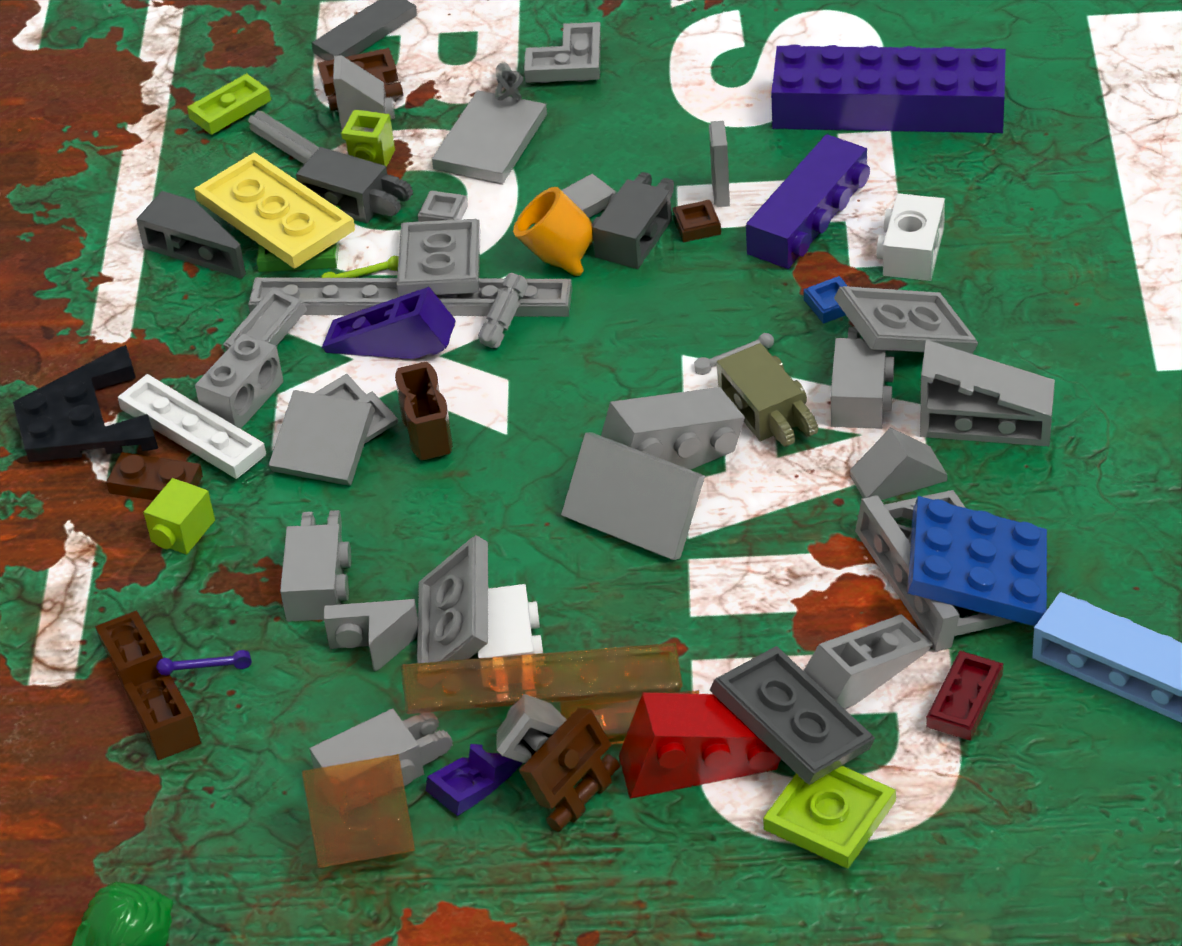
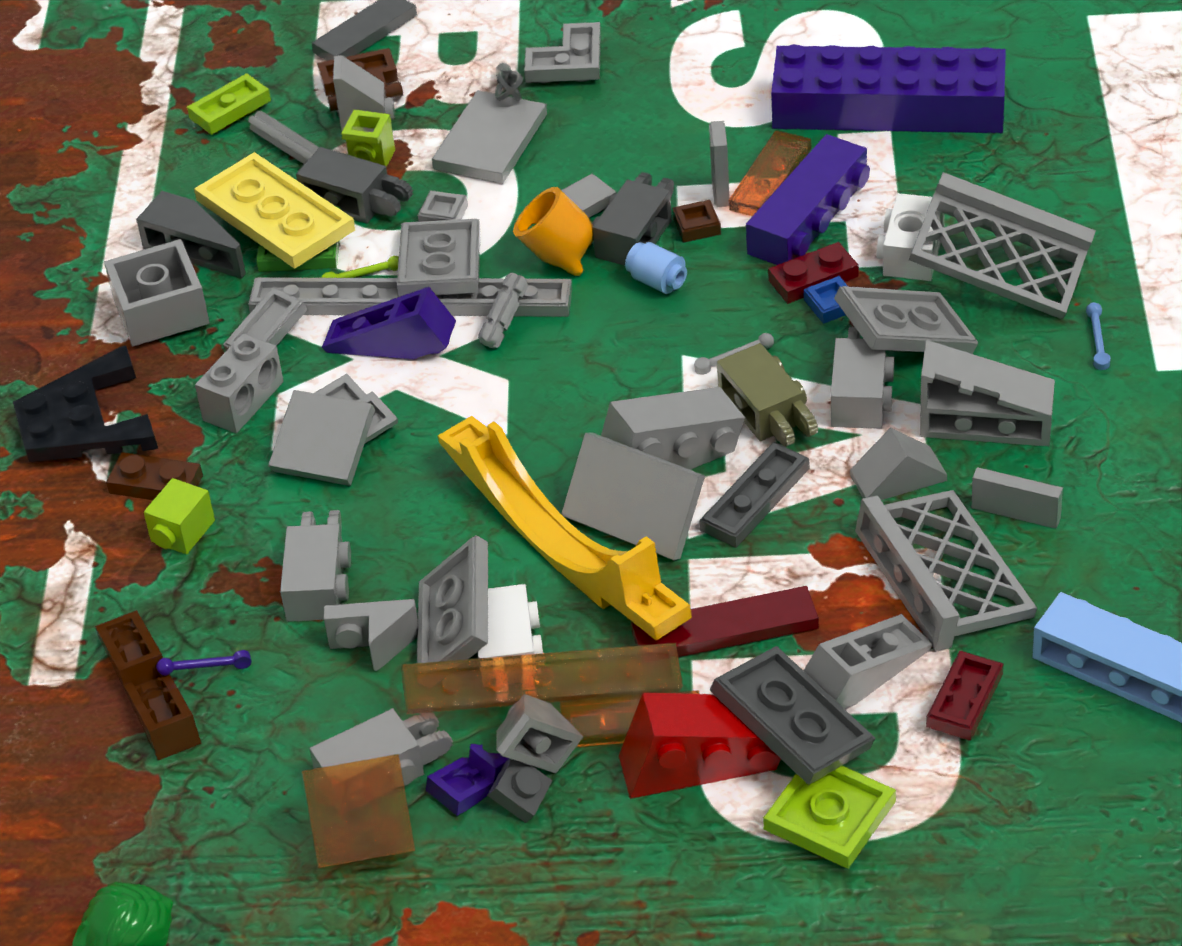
(156, 292): none -> light grey brick
(193, 426): white plate -> none
(423, 410): reddish brown brick -> none
(520, 789): none -> dark grey plate
(565, 759): reddish brown plate -> none
(607, 576): none -> yellow slope
(656, 267): none -> light blue brick
(739, 622): none -> dark red tile
(754, 494): none -> dark grey tile
(769, 170): none -> clear orange tile
(811, 269): none -> dark red plate
(978, 561): blue plate -> none
(1010, 222): none -> light grey fence
(1016, 497): none -> light grey tile
(1101, 359): none -> medium blue hinge

